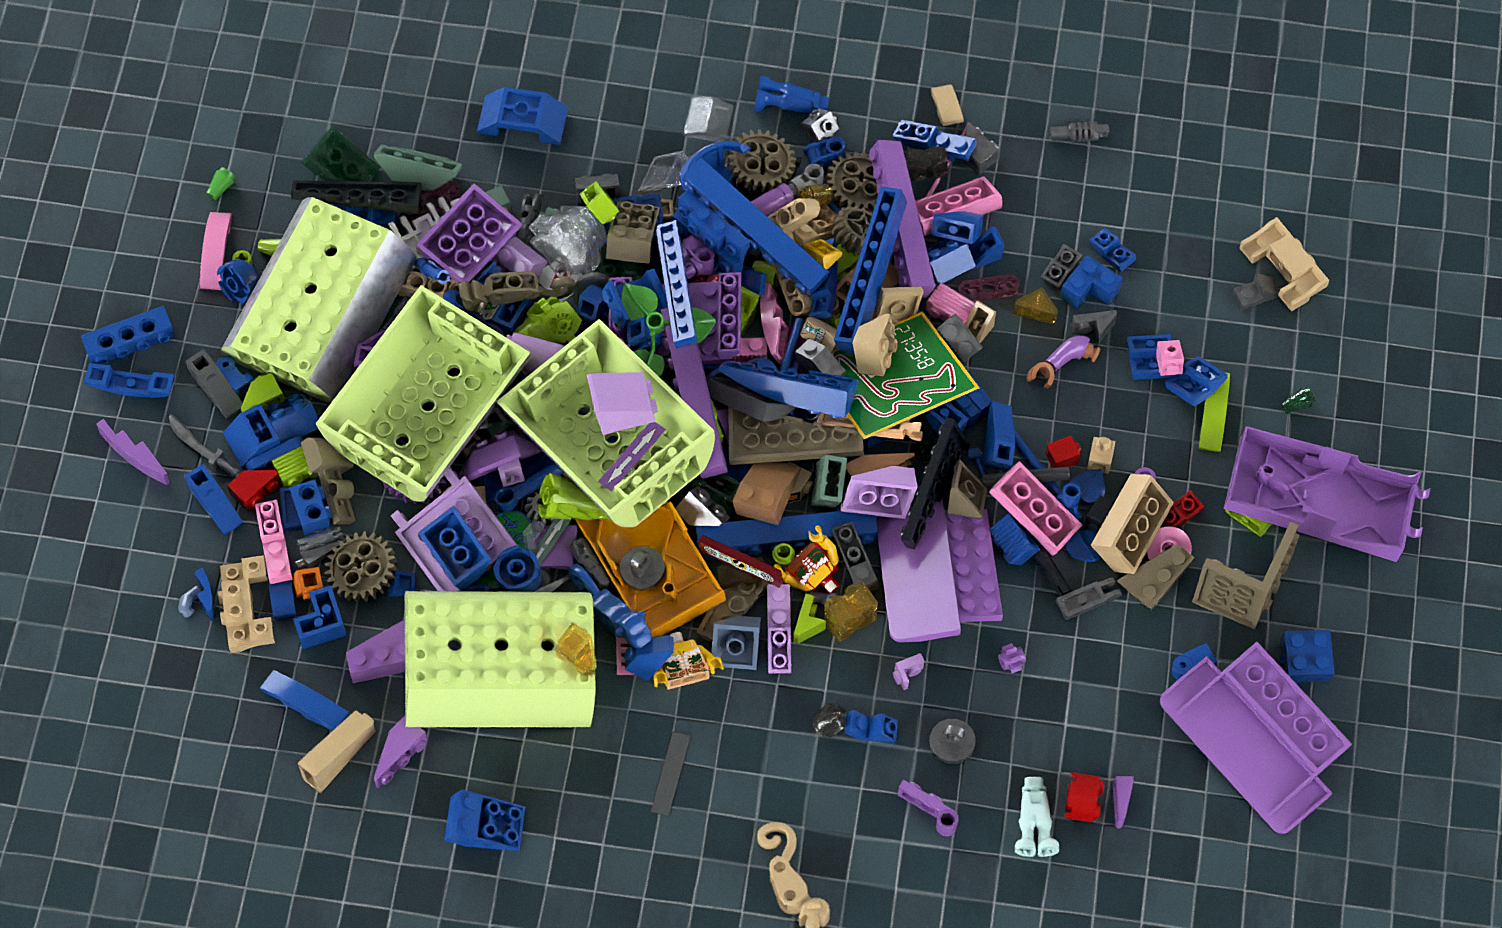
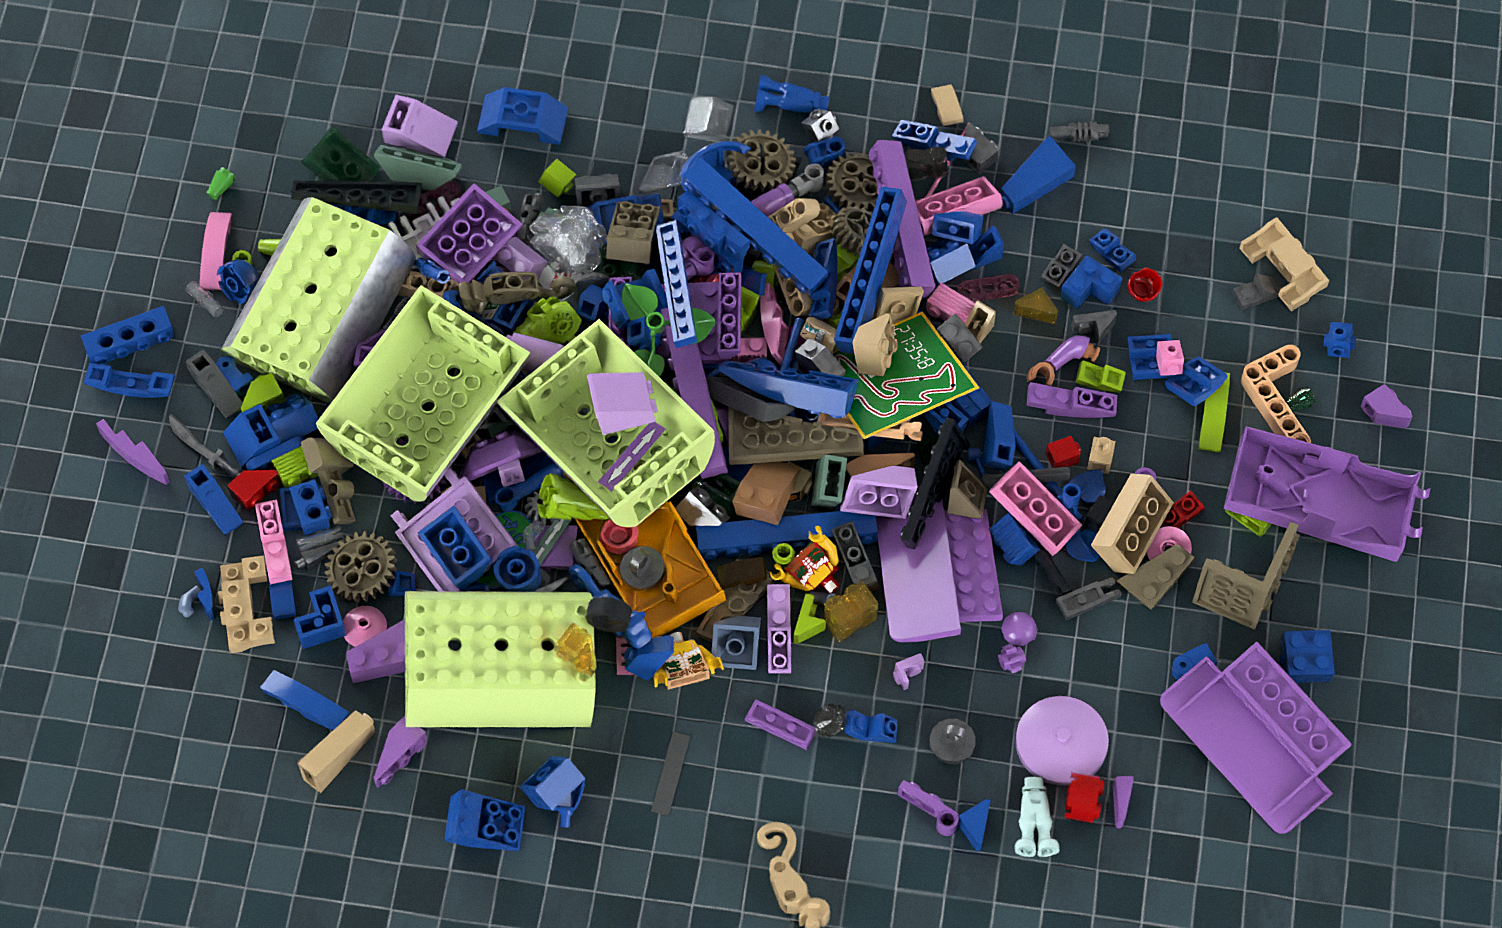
(204, 299): none -> clear pin
(306, 581): orange brick -> none
(358, 634): none -> bright pink dish
(418, 127): none -> lavender slope
(556, 787): none -> blue piece
(558, 178): none -> lime brick
(599, 203): lime brick -> none
(608, 614): none -> black tyre
(618, 538): none -> coral piece
(740, 561): dark red tile -> none
(780, 724): none -> medium lavender tile
(819, 192): clear yellow brick -> none
(822, 252): yellow slope -> none
(973, 823): none -> blue slope
(1019, 628): none -> medium lavender hair
(1037, 176): none -> blue slope
(1061, 738): none -> lavender dish
(1072, 403): none -> medium lavender slope
(1100, 378): none -> lime slope
(1145, 285): none -> red hair
(1274, 400): none -> light nougat beam
(1340, 339): none -> blue brick
(1385, 408): none -> medium lavender slope

